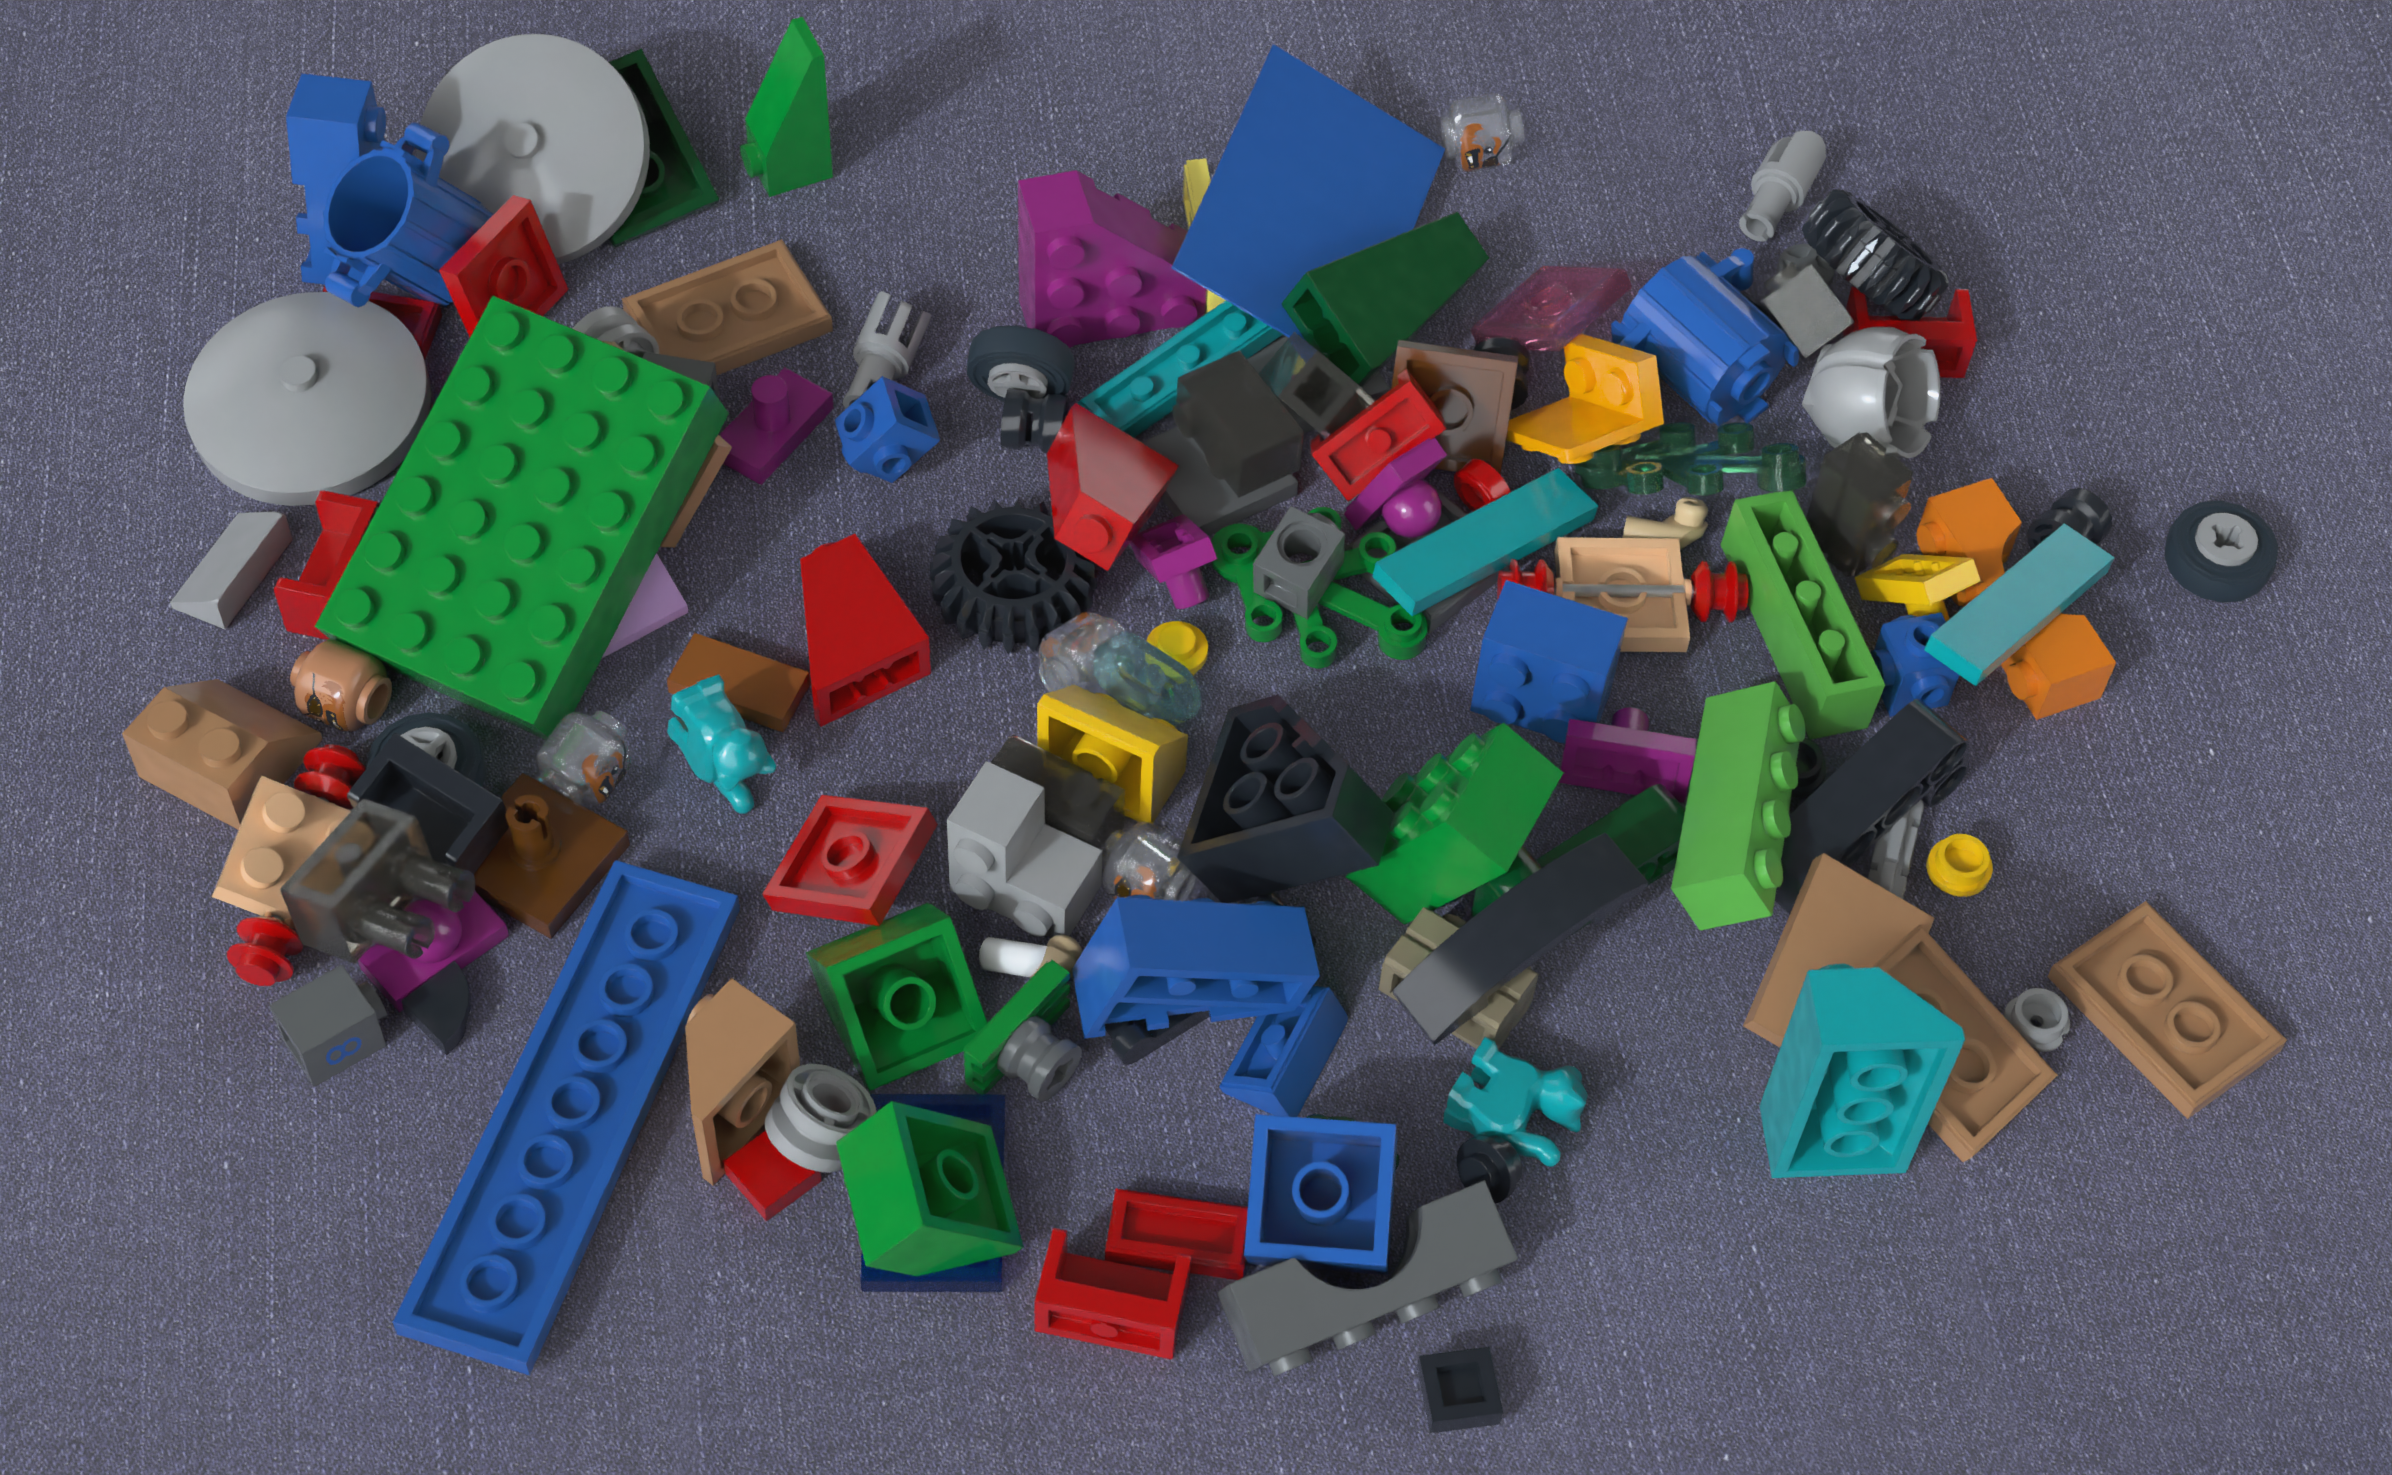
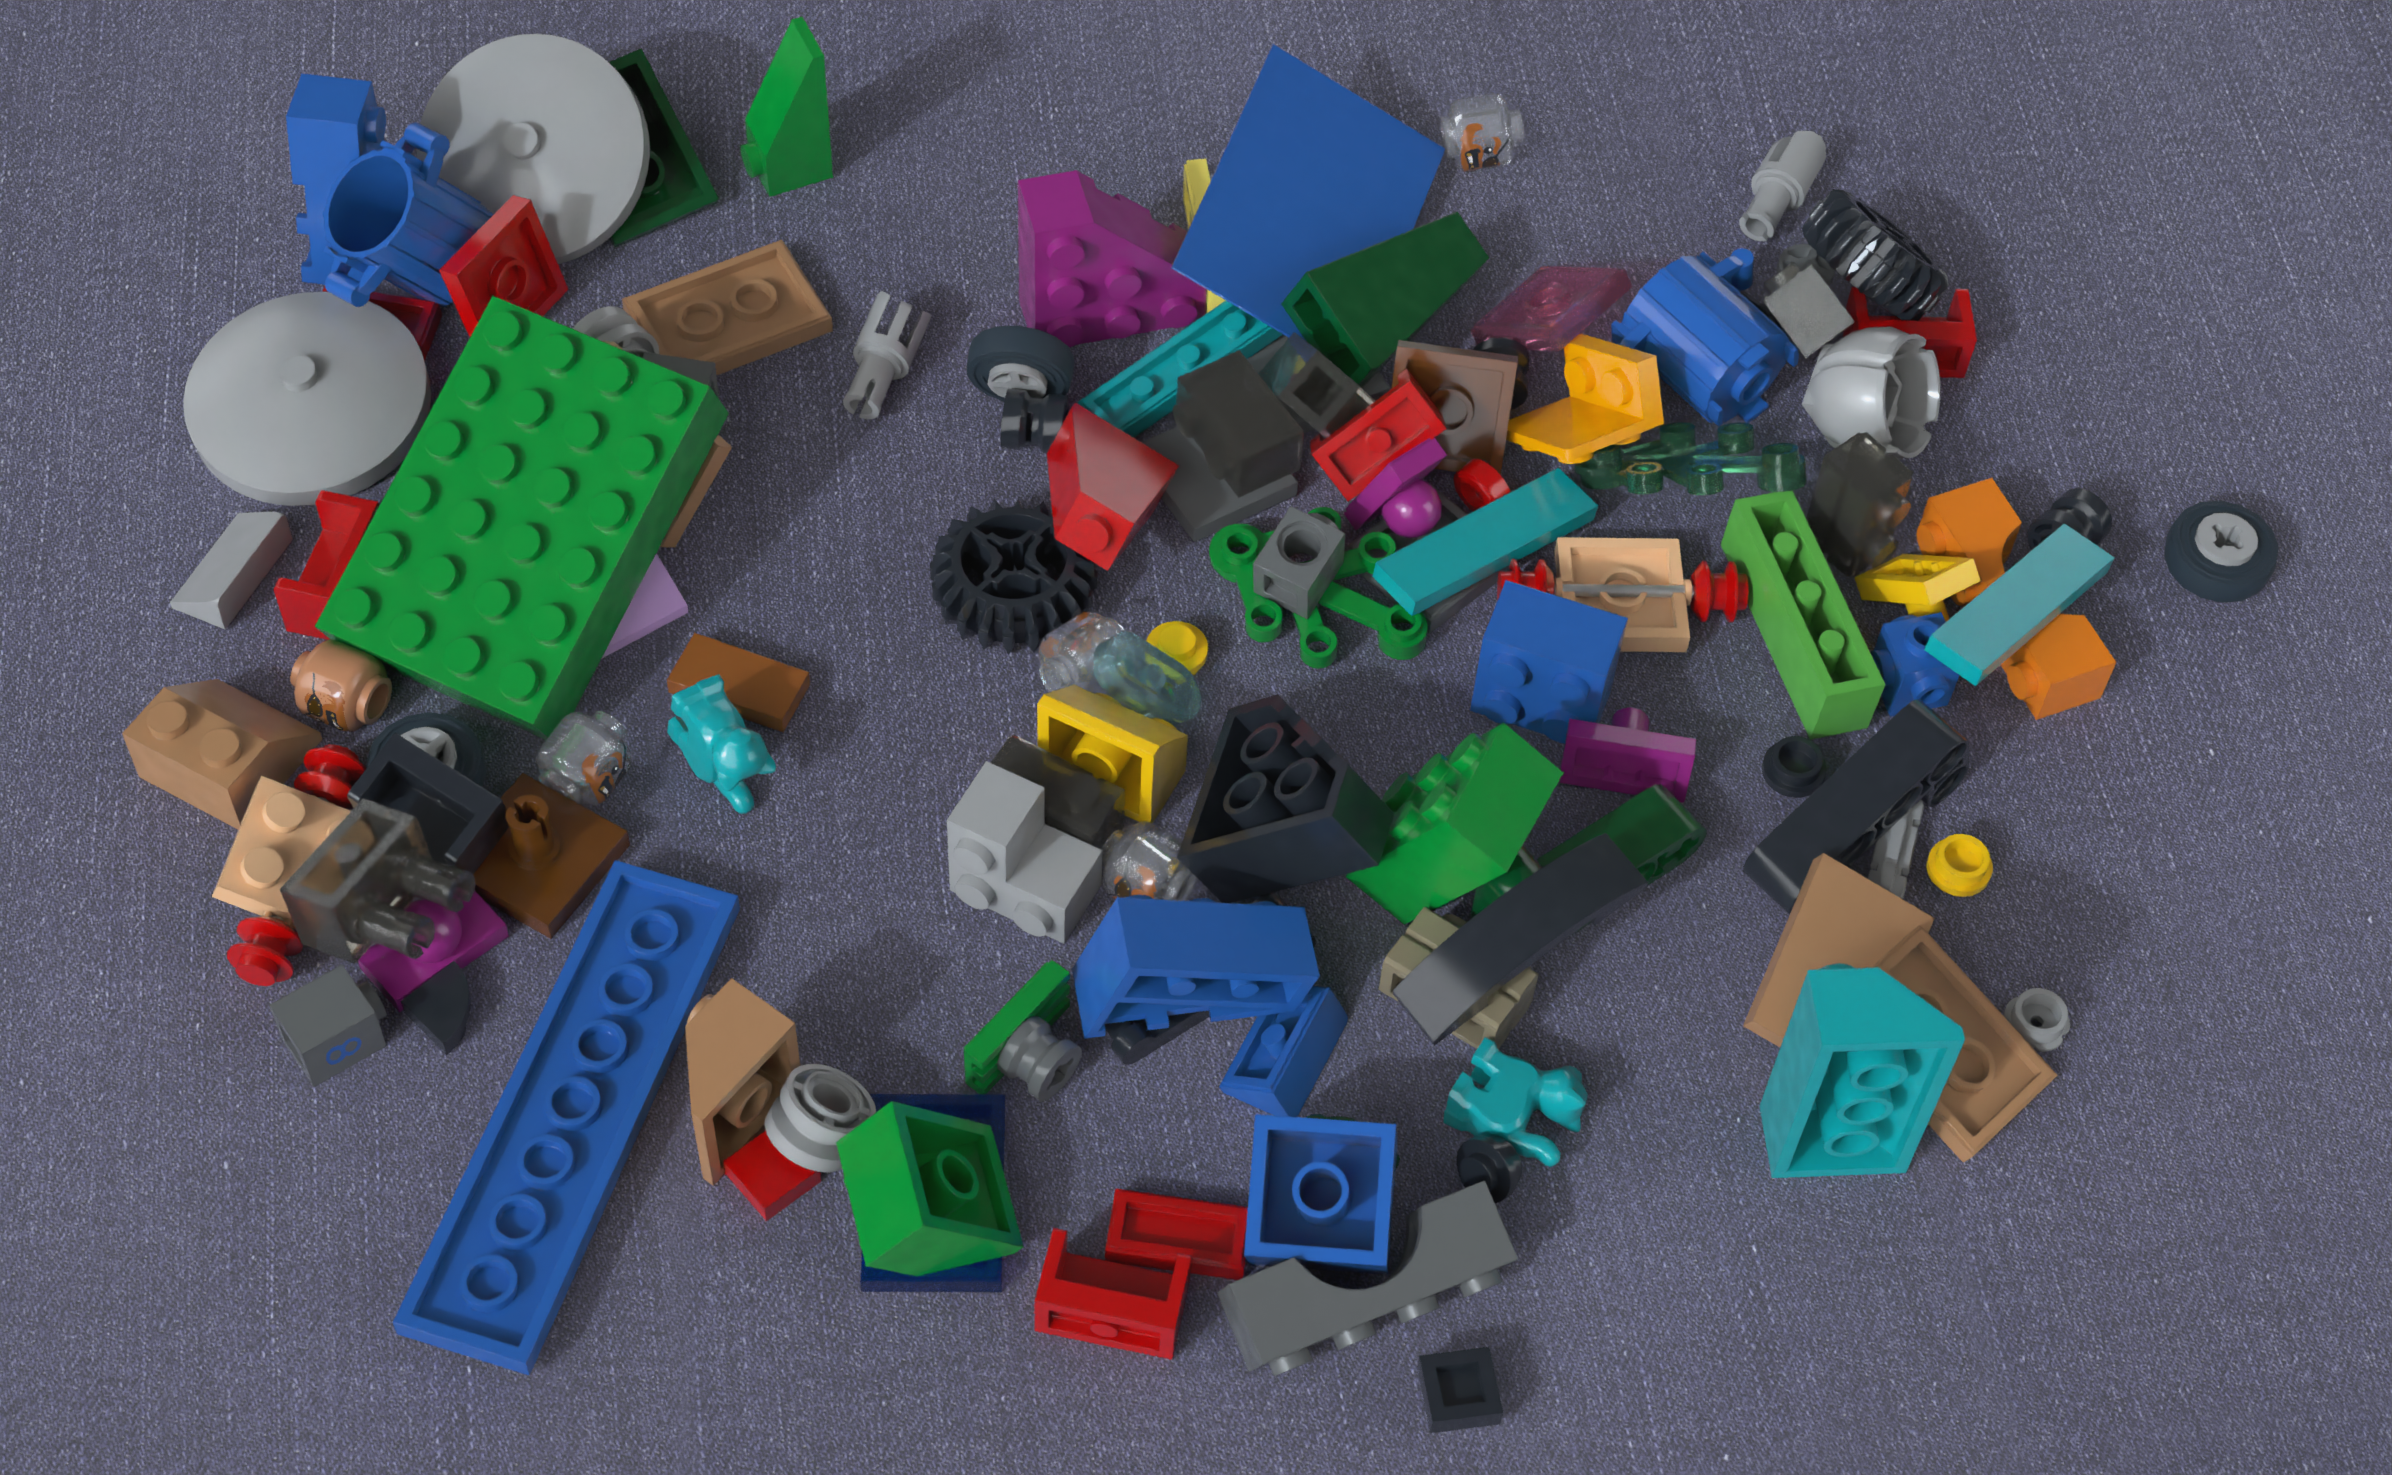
(774, 423): magenta tile -> none
(850, 859): red plate -> none
(857, 631): red slope -> none
(886, 430): blue brick -> none
(899, 994): green slope -> none
(1027, 958): white arm -> none
(1174, 555): magenta tile -> none
(1686, 524): tan arm -> none
(1738, 806): bright green brick -> none
(2166, 1009): medium nougat tile -> none

